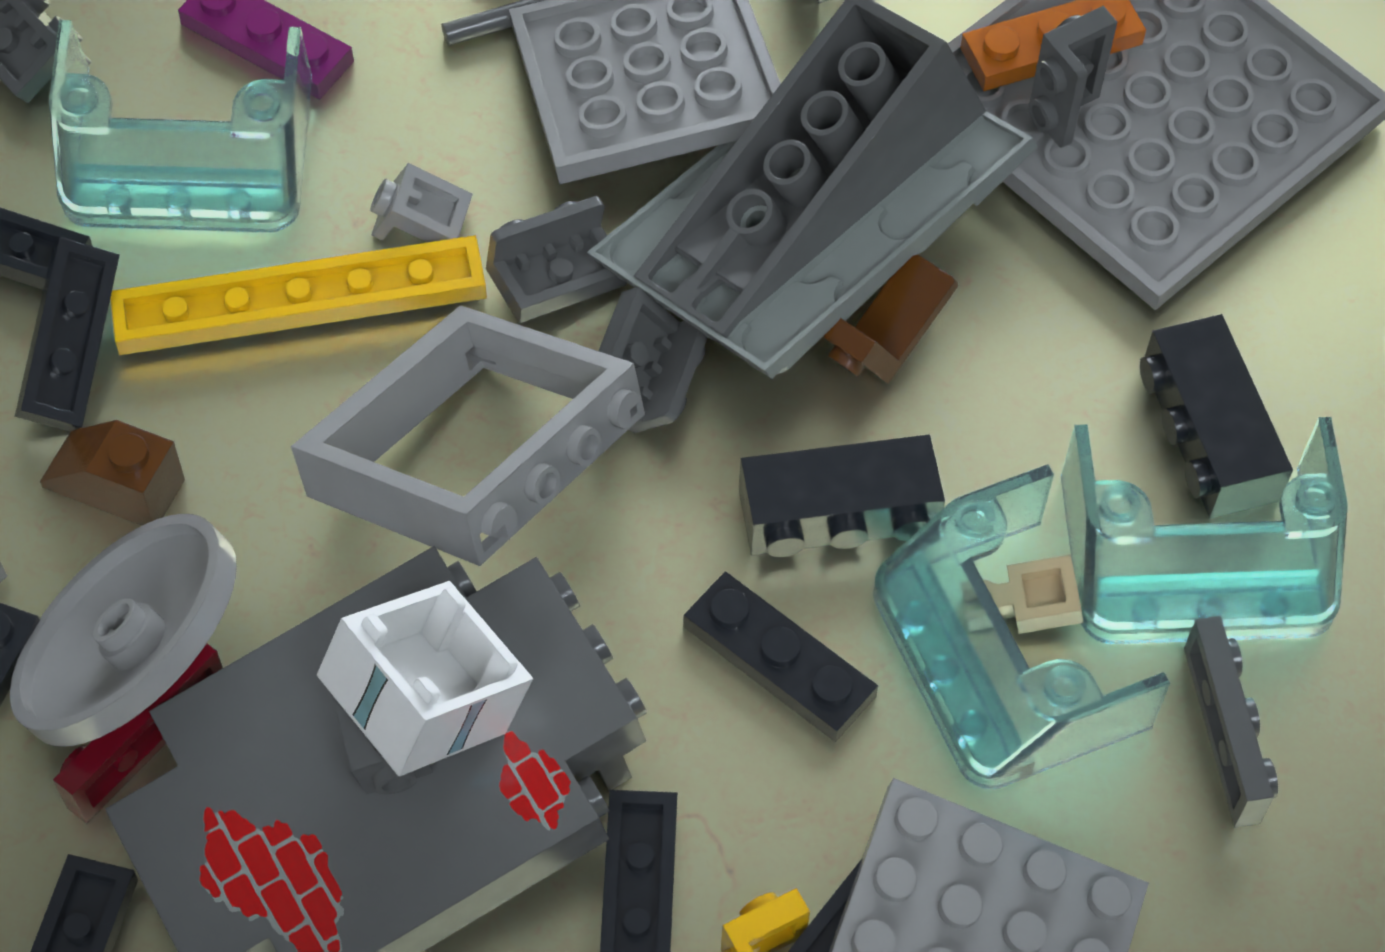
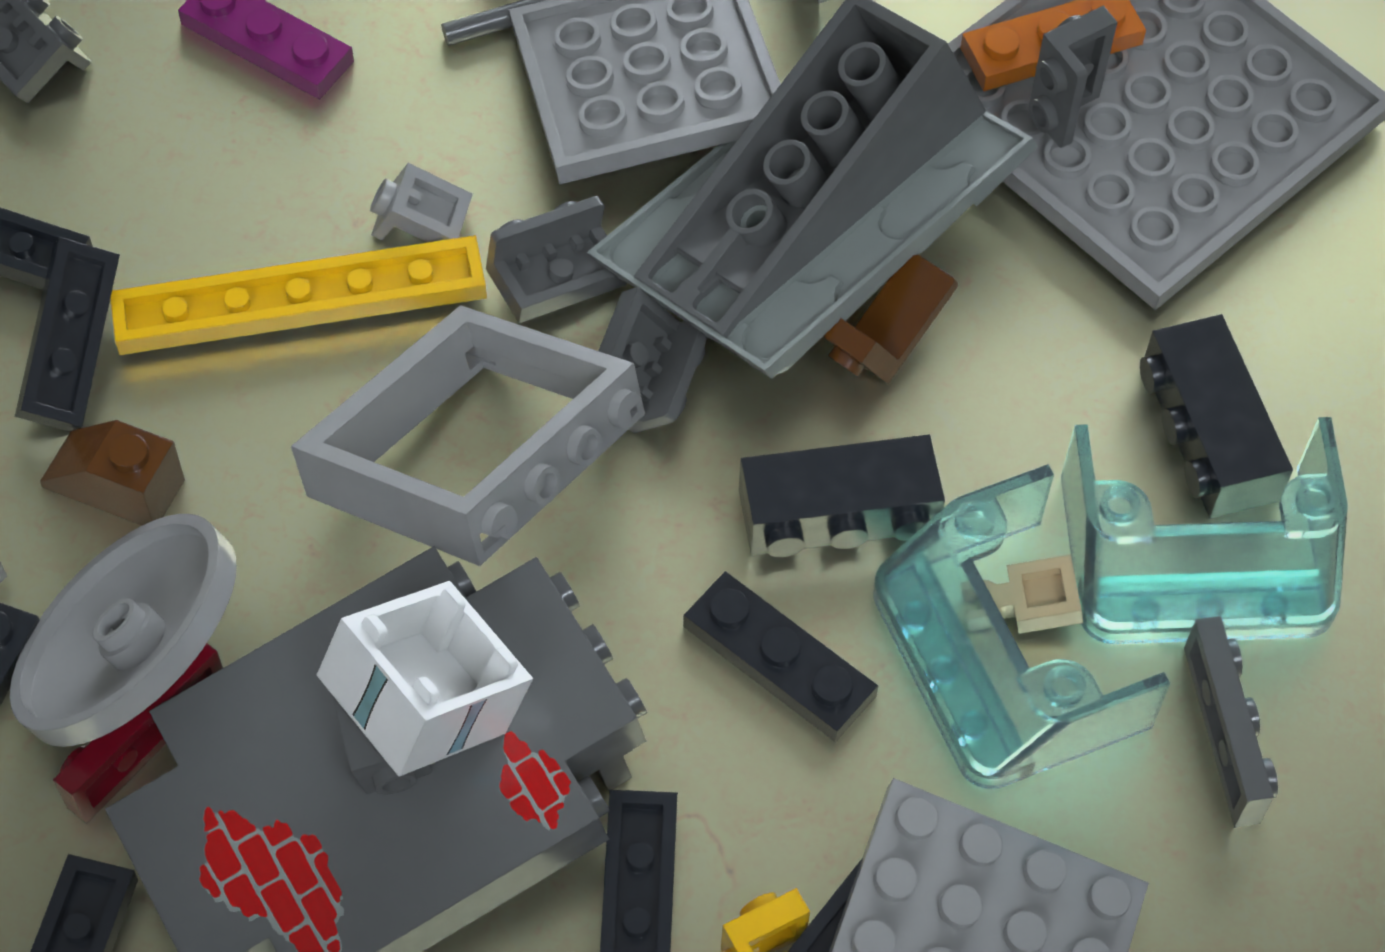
(179, 171): clear light blue windscreen -> none

